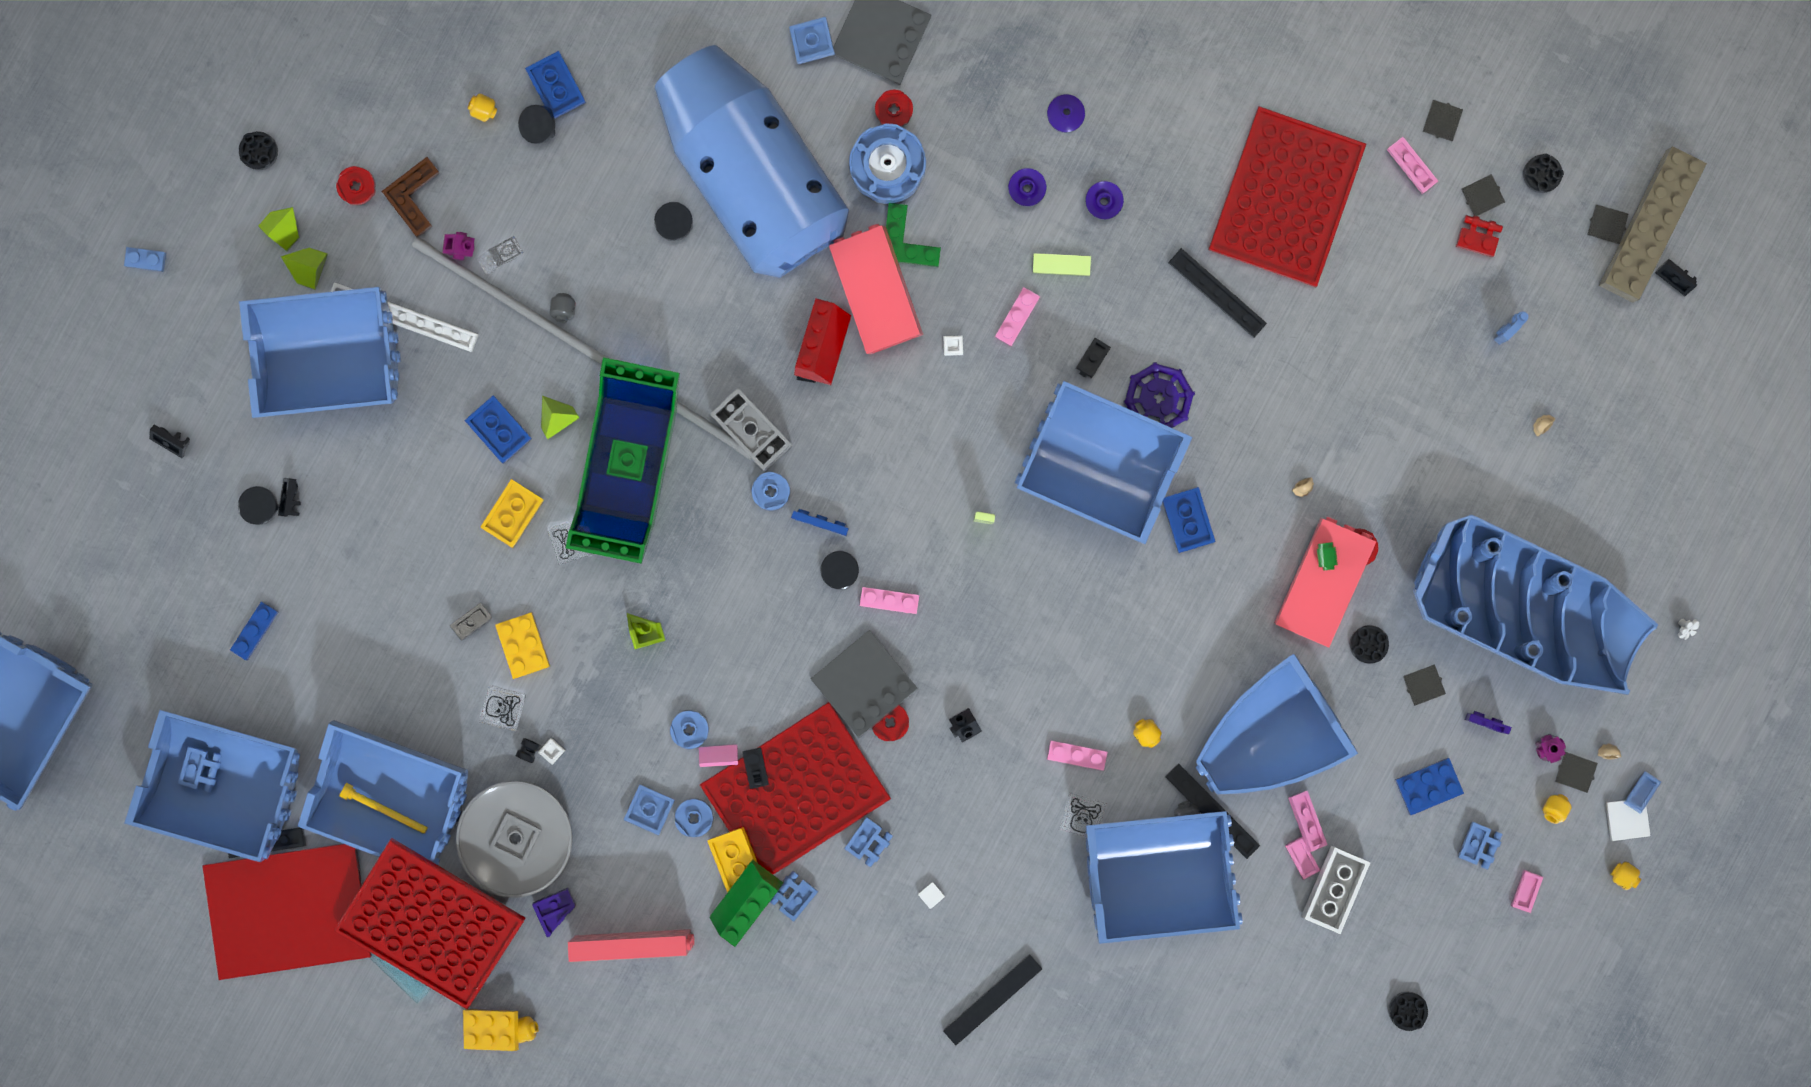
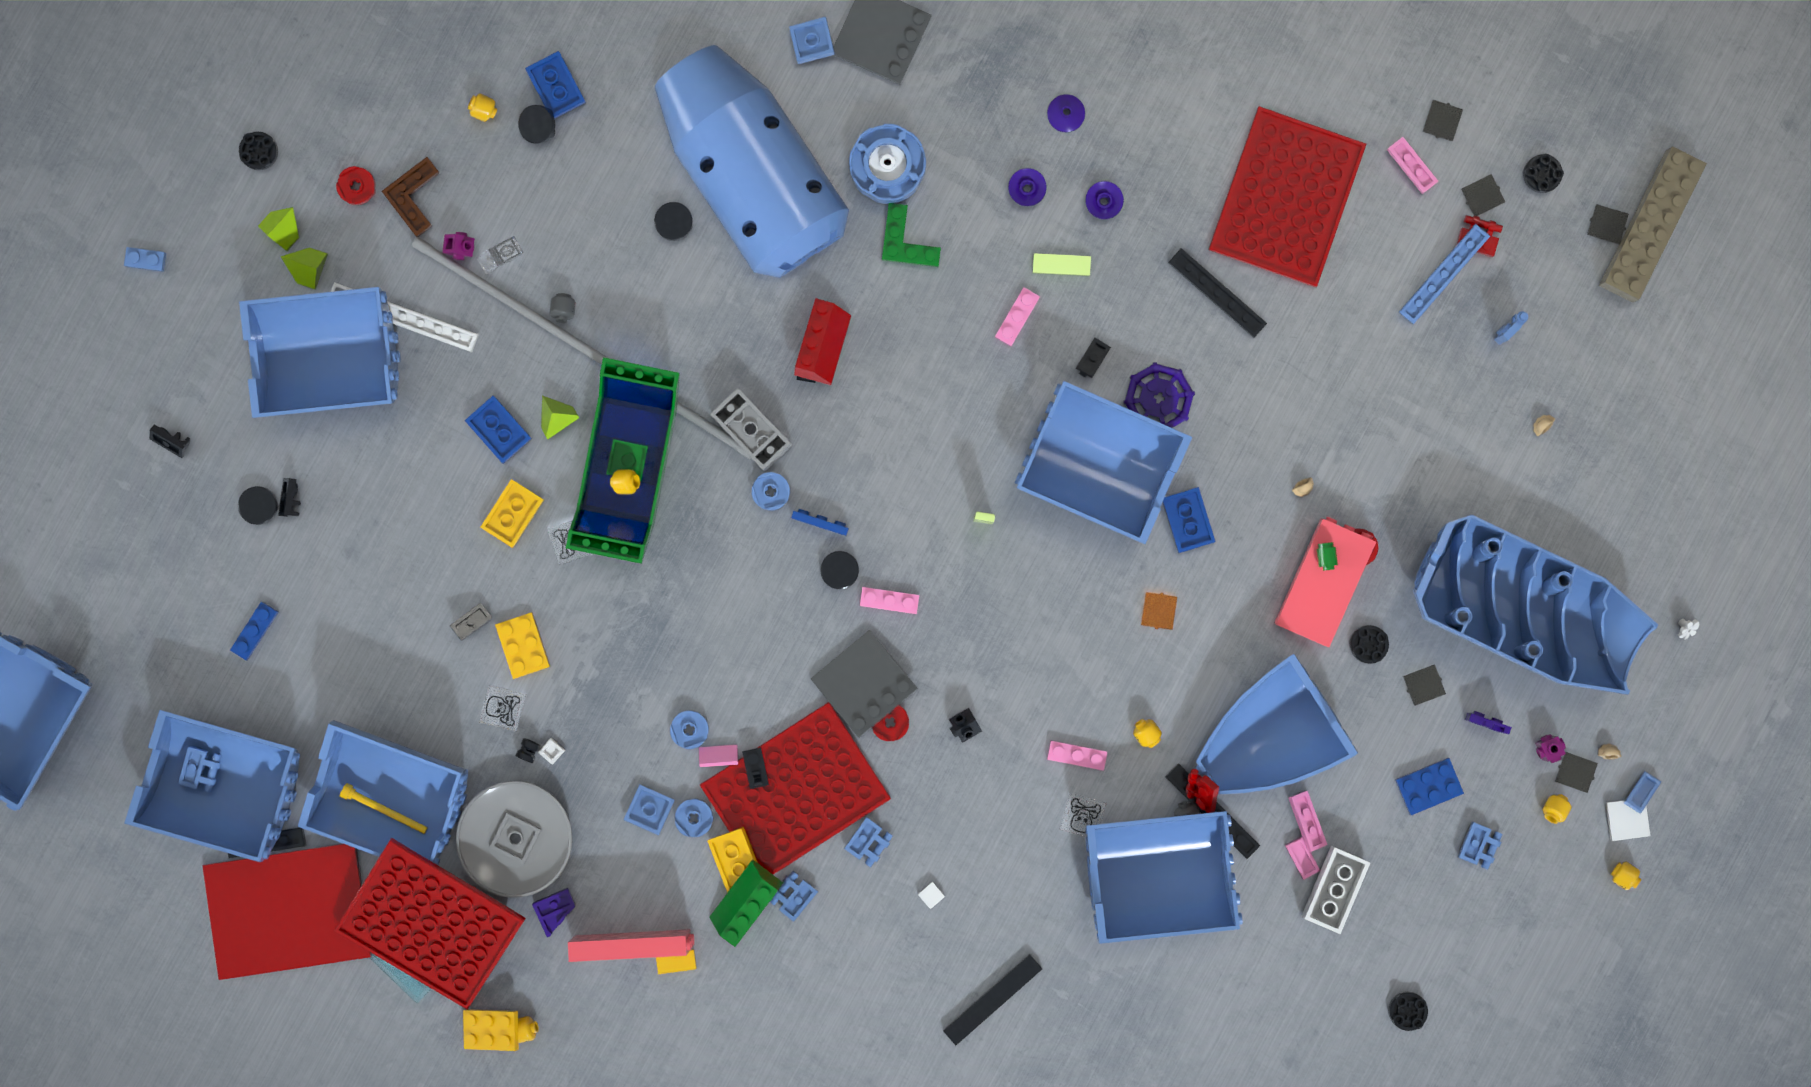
(625, 481): none -> yellow head
(644, 632): lime slope -> none
(676, 963): none -> yellow tile
(875, 289): coral brick -> none
(901, 101): red plate -> none
(953, 345): white tile -> none
(1159, 610): none -> clear orange piece
(1203, 789): none -> red plate
(1444, 274): none -> medium blue tile
(1527, 891): bright pink tile -> none
(1676, 277): black plate -> none

